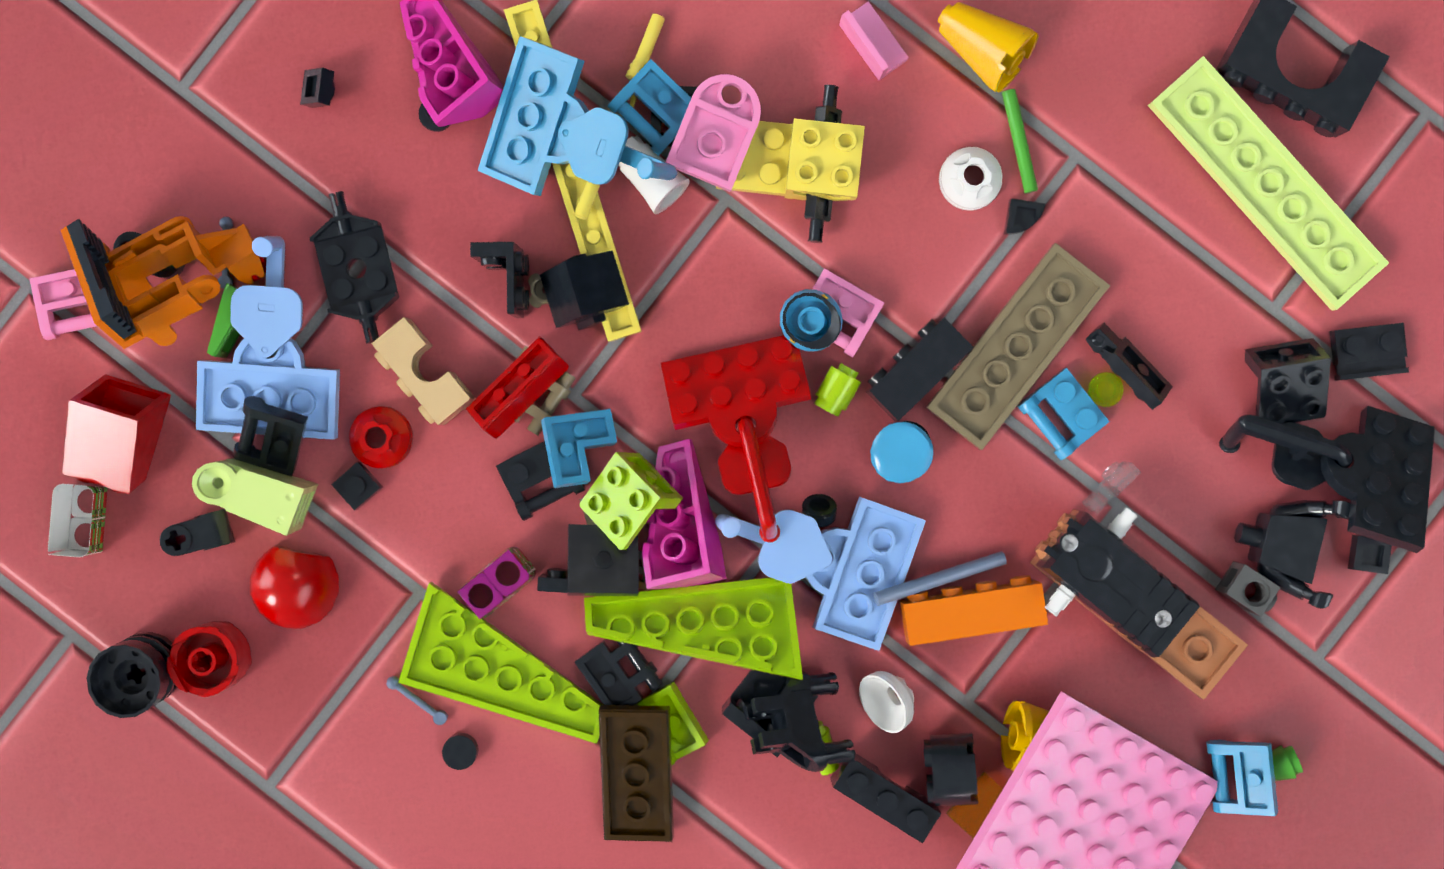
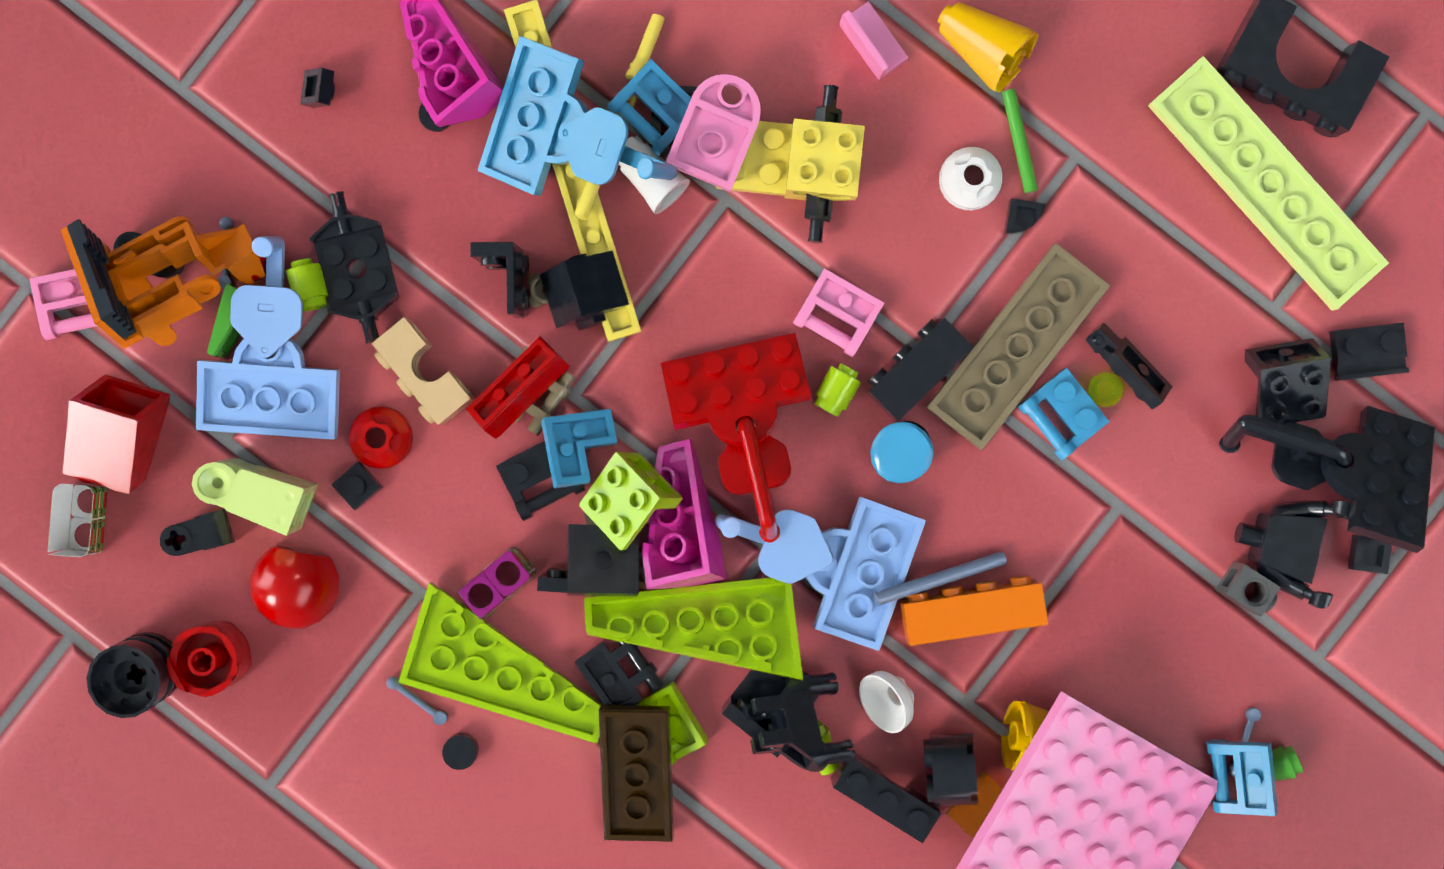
(281, 439): black plate -> none
(309, 283): none -> lime brick
(811, 320): dark azure piece -> none
(821, 508): black tile -> none
(1115, 480): clear plate -> none
(1135, 599): black piece -> none
(1252, 715): none -> sand blue hinge

